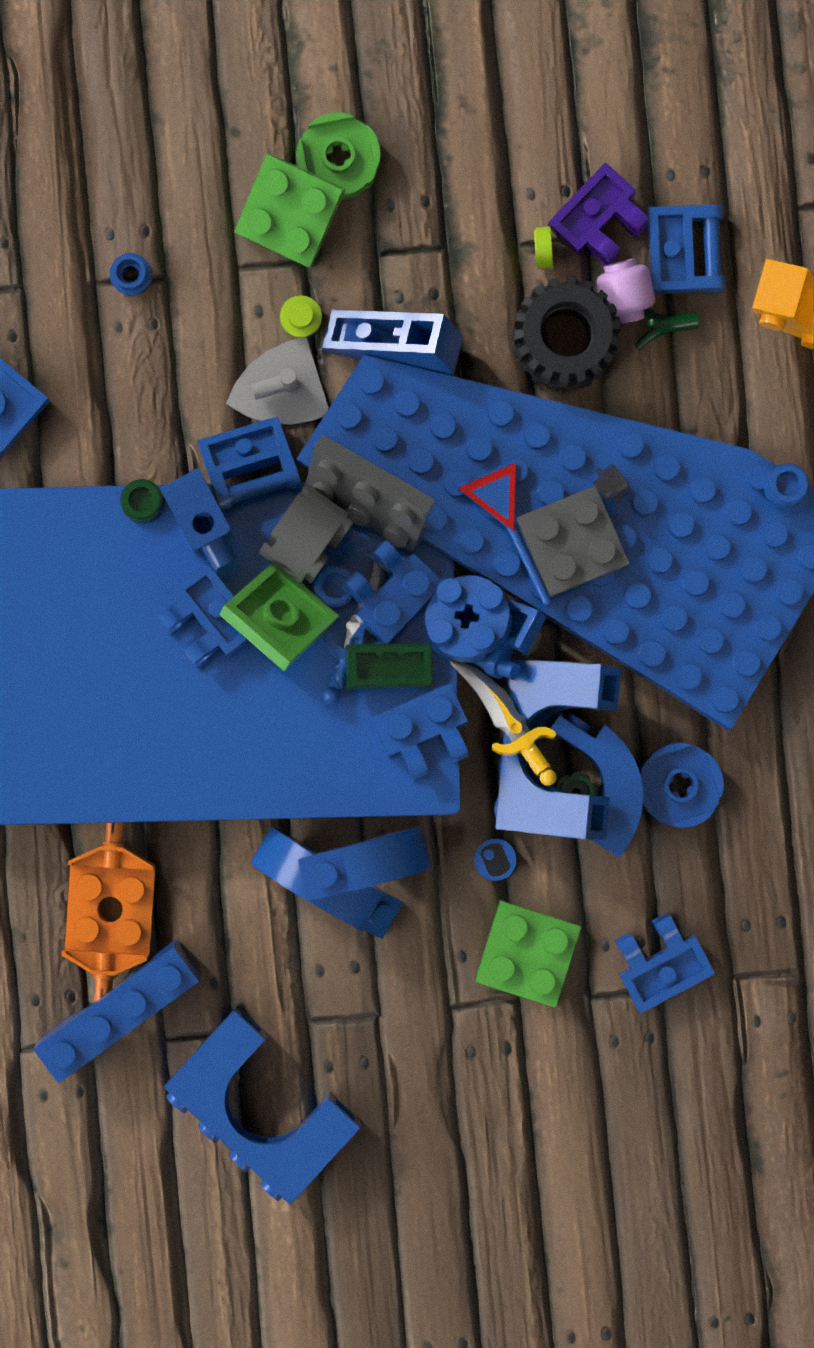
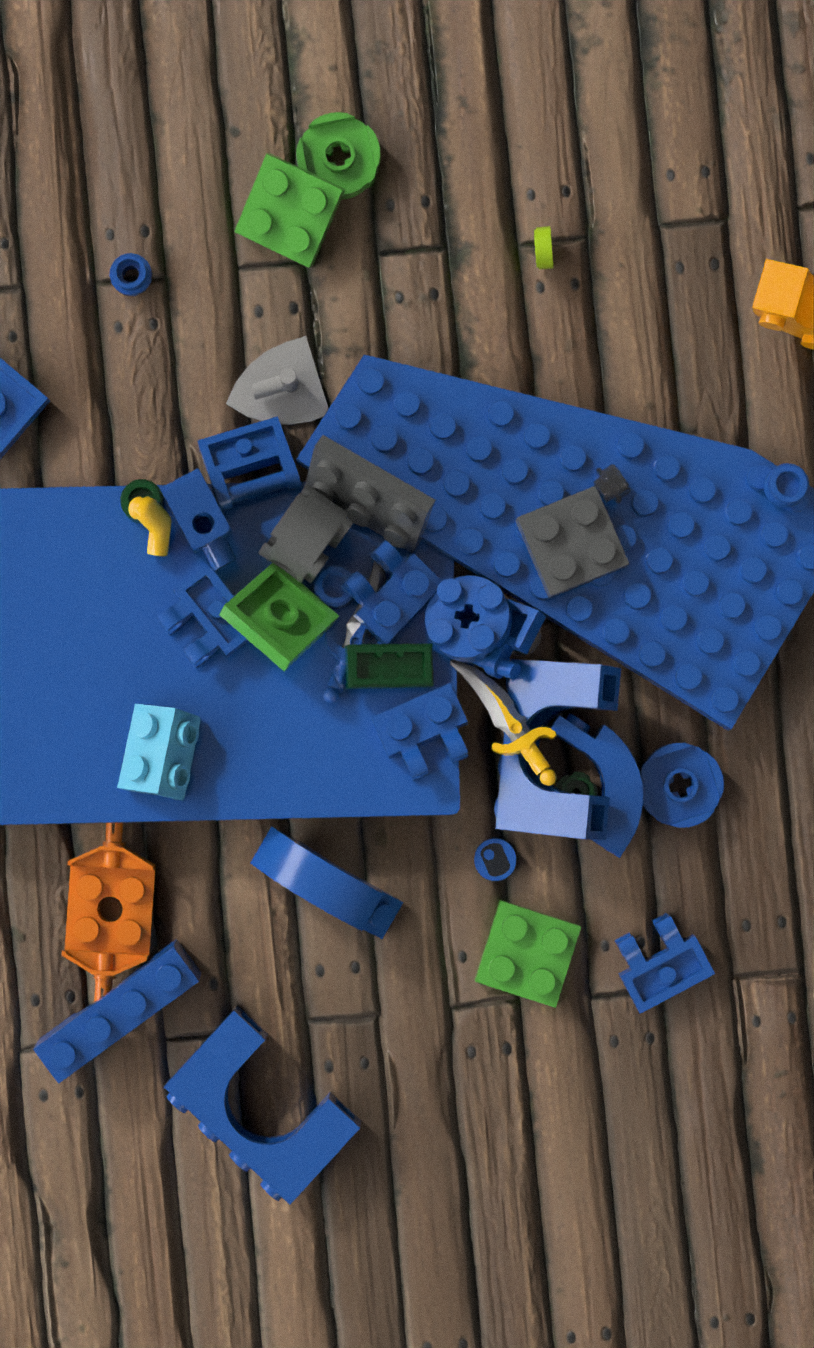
(155, 520): none -> yellow arm
(159, 751): none -> medium azure bracket
(300, 316): lime plate -> none
(365, 863): blue arch -> none
(401, 337): blue slope -> none
(497, 497): blue piece -> none
(570, 300): black tyre -> none
(592, 208): dark purple plate -> none
(628, 288): lavender head -> none
(664, 324): dark green bar -> none
(672, 249): blue plate -> none

